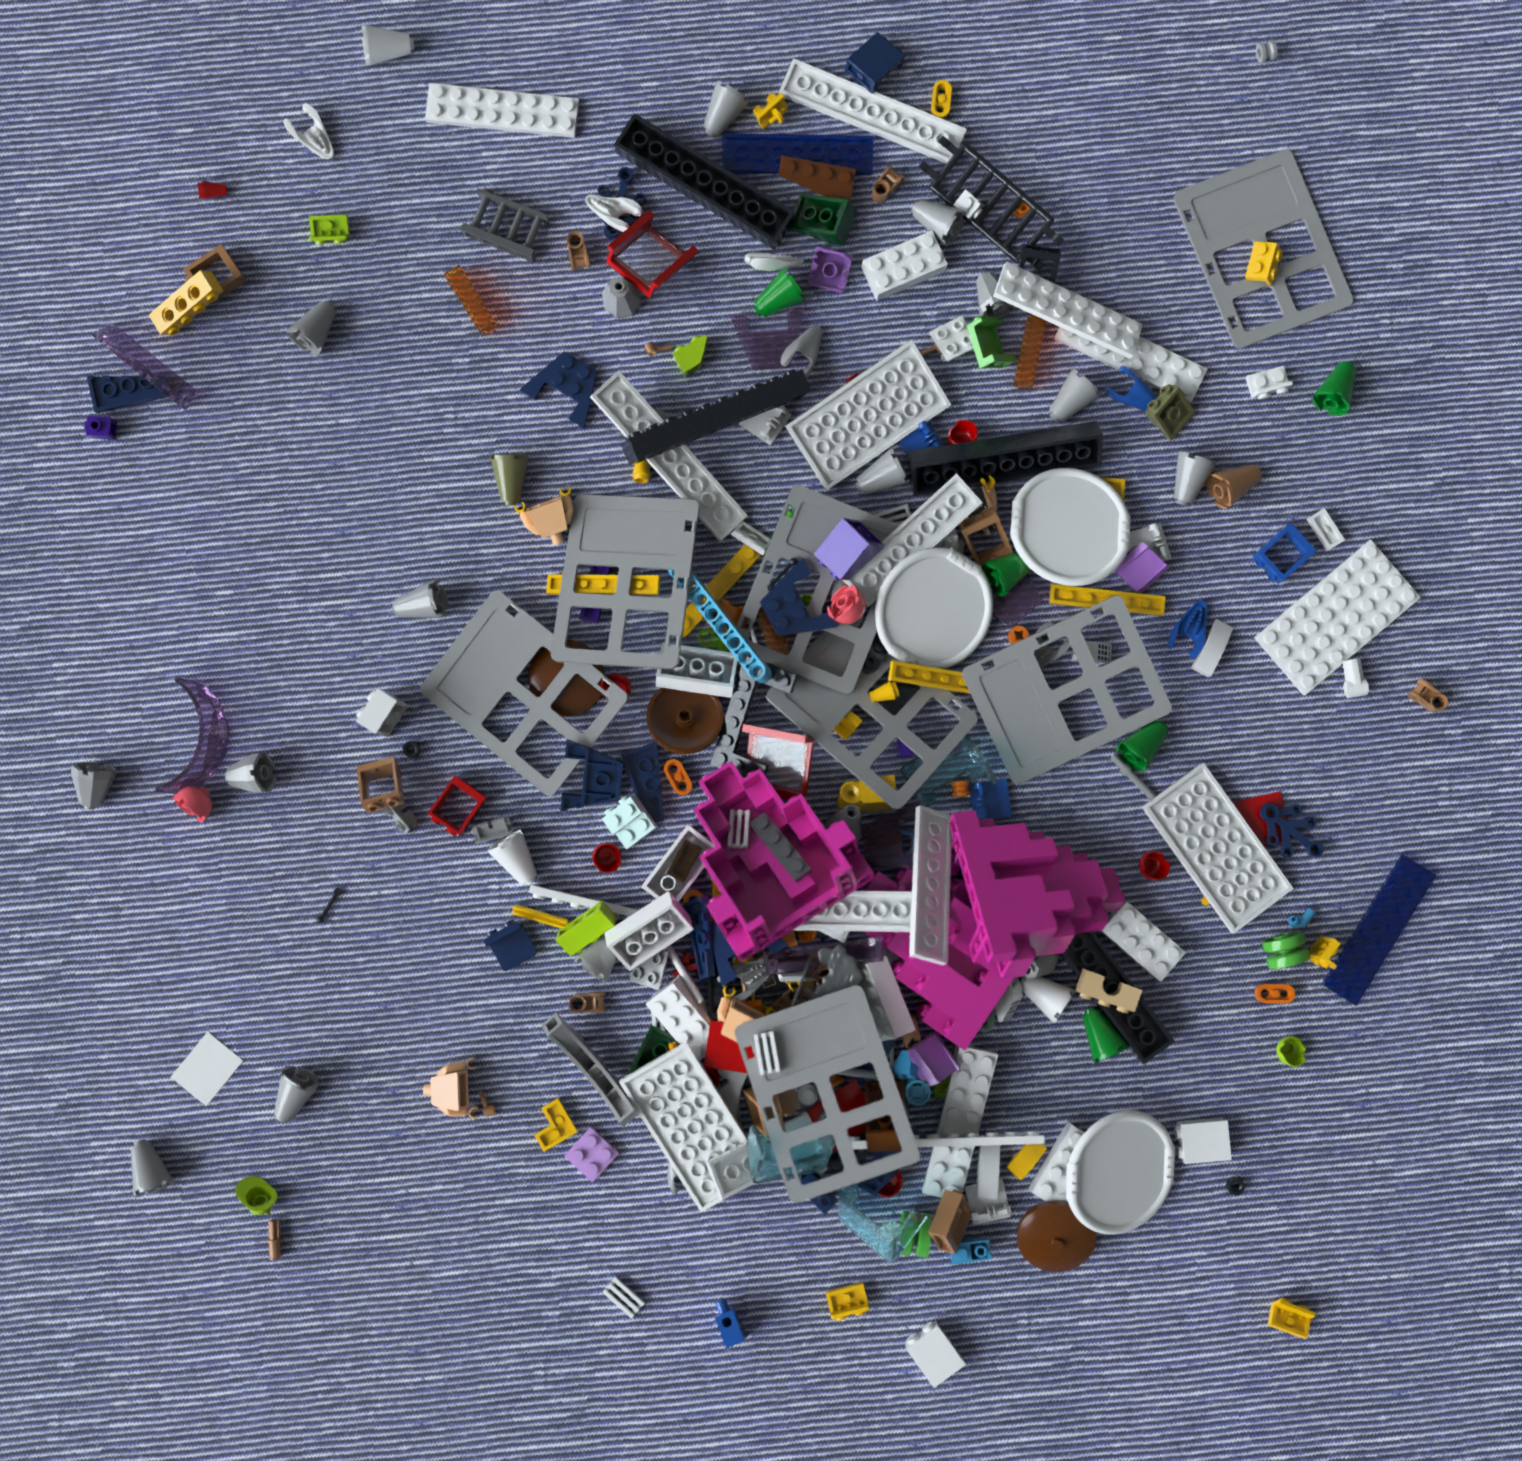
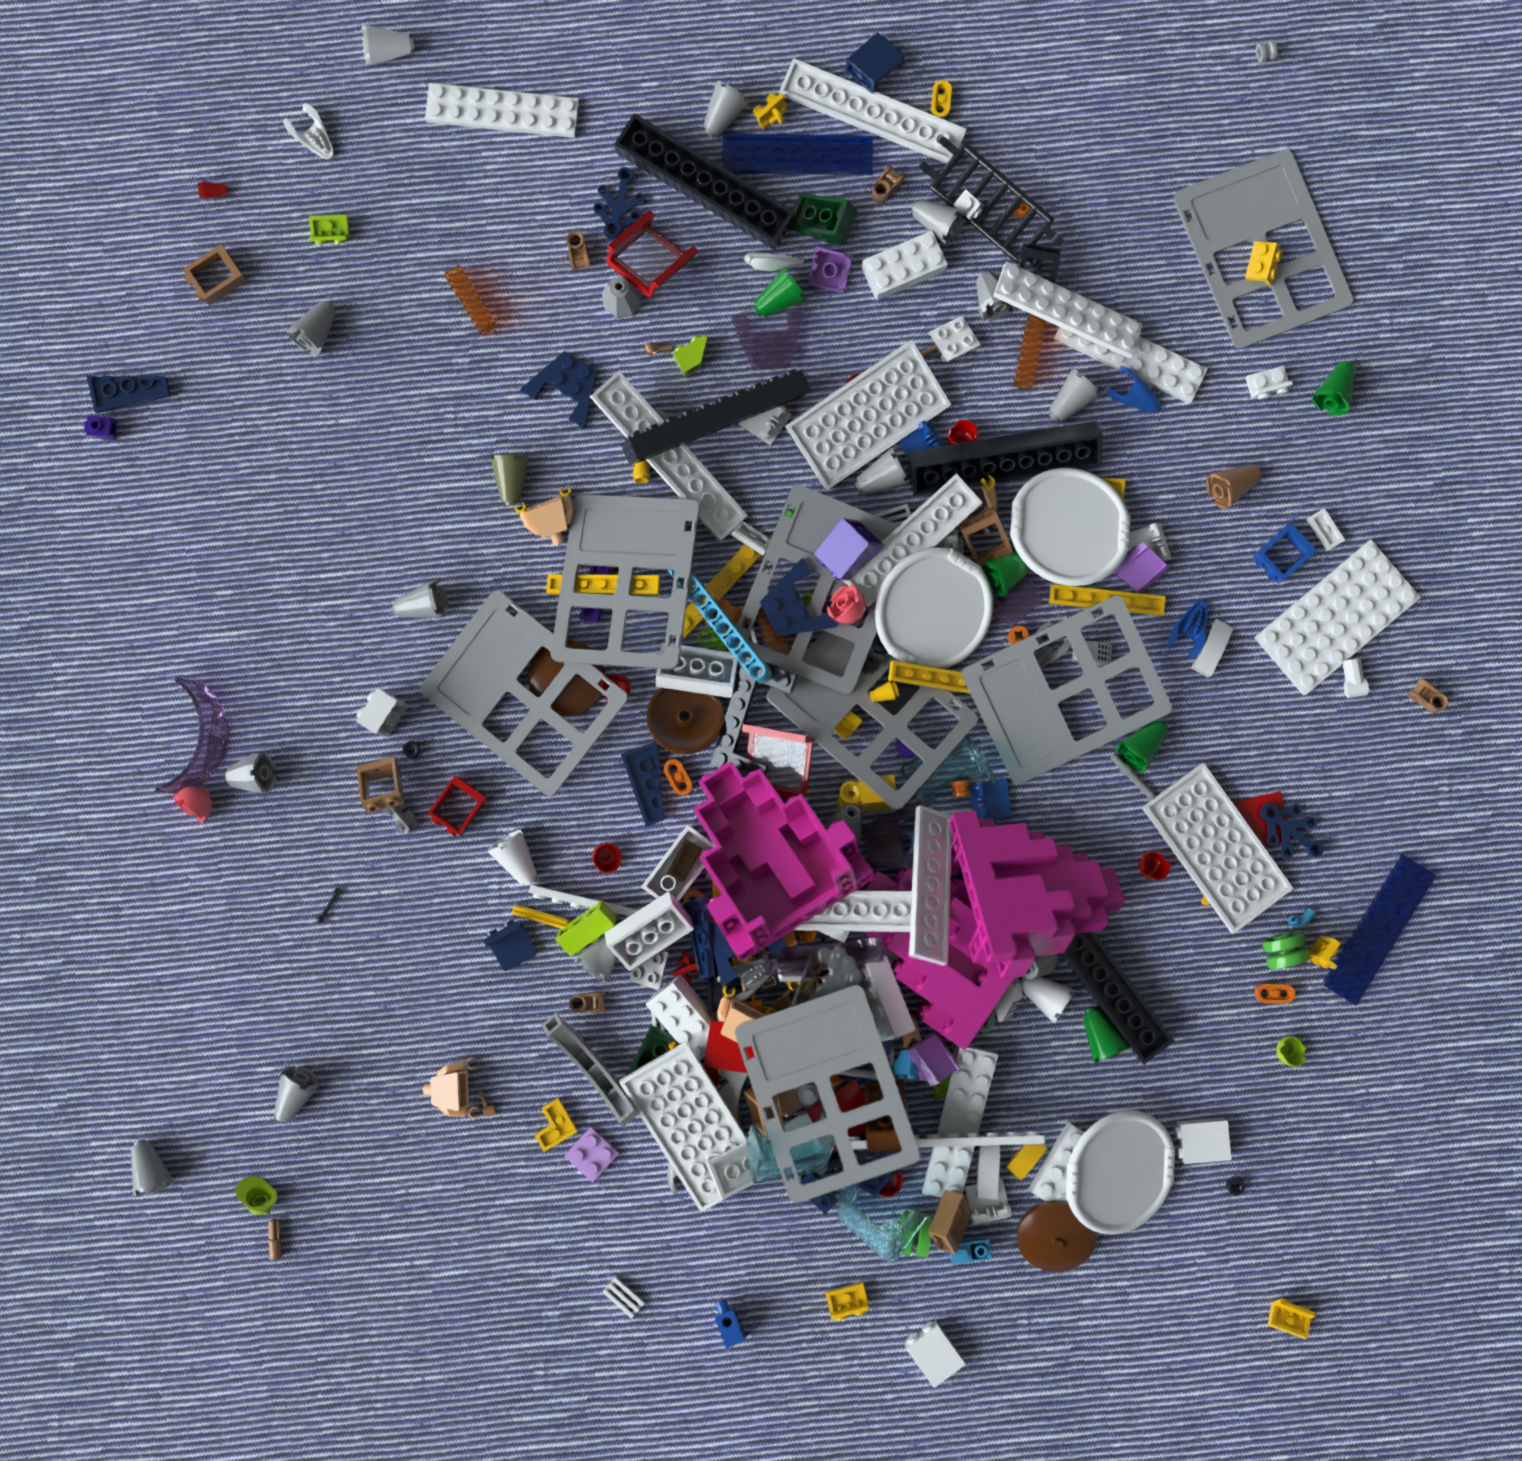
(92, 782): light grey cone -> none
(146, 365): clear purple windscreen -> none
(186, 303): yellow brick -> none
(206, 1068): white sticker -> none
(501, 828): light grey hinge -> none
(508, 243): dark grey fence -> none
(600, 779): dark blue wing -> none
(612, 208): white animal -> none
(629, 821): light aqua plate -> none
(684, 974): white bar -> none
(739, 813): white tile -> none
(759, 1056): white tile -> none
(780, 847): dark grey plate -> none
(793, 561): black hinge -> none
(806, 344): light grey animal -> none
(819, 177): reddish brown wing -> none
(916, 1091): medium azure wheel -> none
(988, 344): bright green panel -> none
(1091, 985): tan arch -> none
(1142, 941): white brick -> none
(1169, 411): olive plate -> none
(1190, 477): light grey cone -> none

